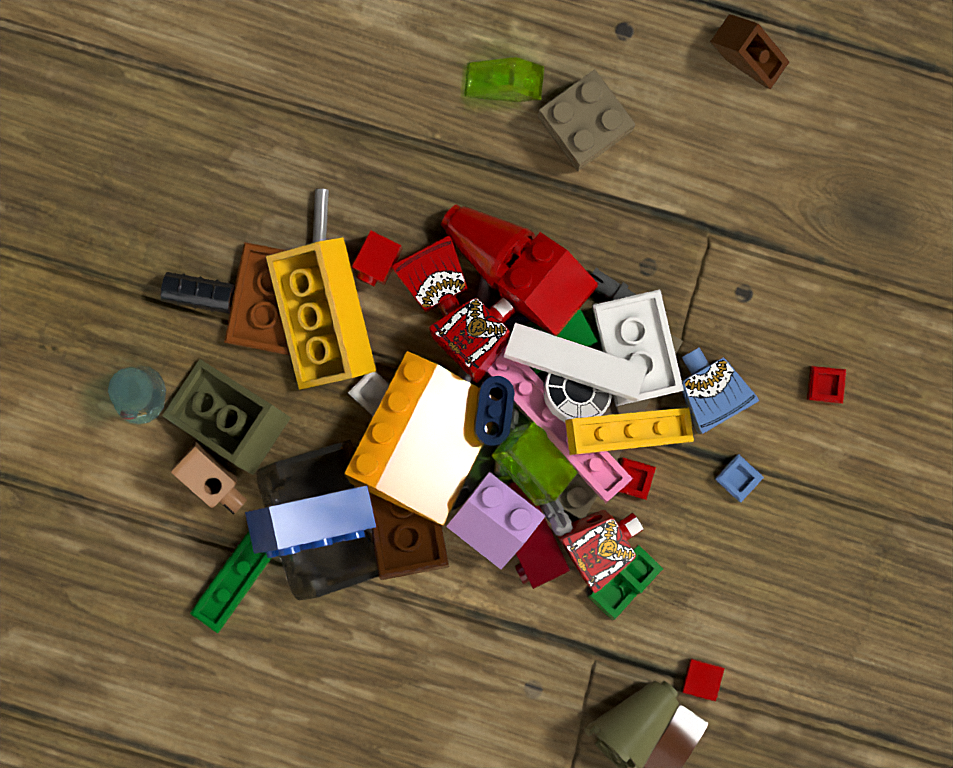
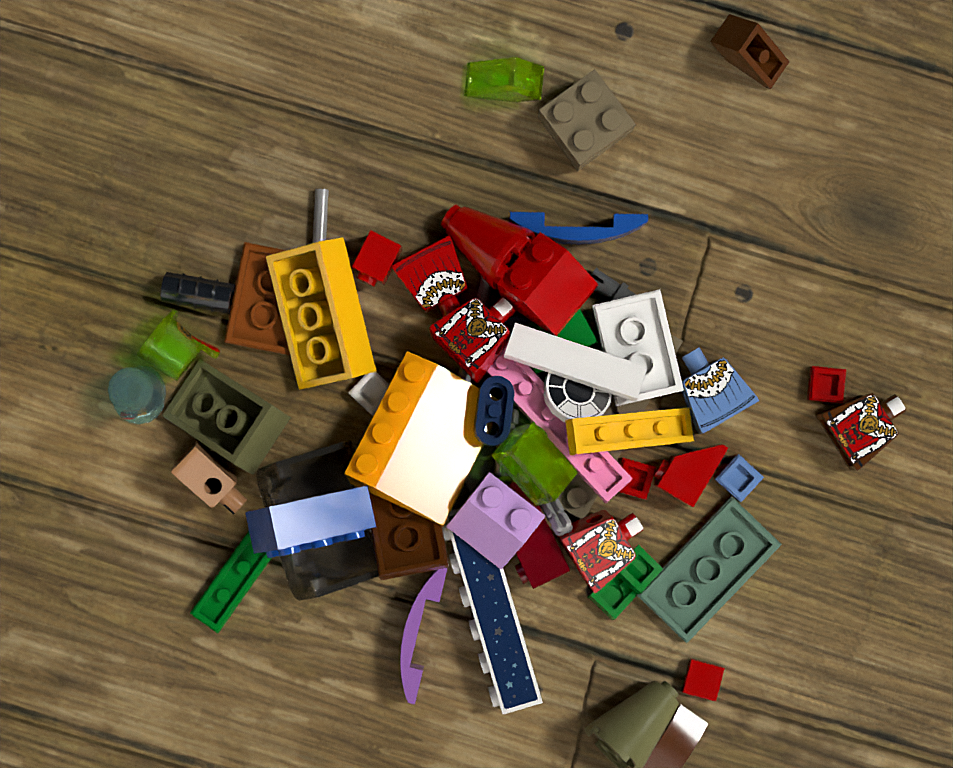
(174, 348): none -> clear neon green hat
(410, 672): none -> medium lavender slope
(496, 626): none -> dark blue brick
(620, 226): none -> blue slope
(689, 472): none -> red slope
(709, 569): none -> sand green tile
(861, 427): none -> torso

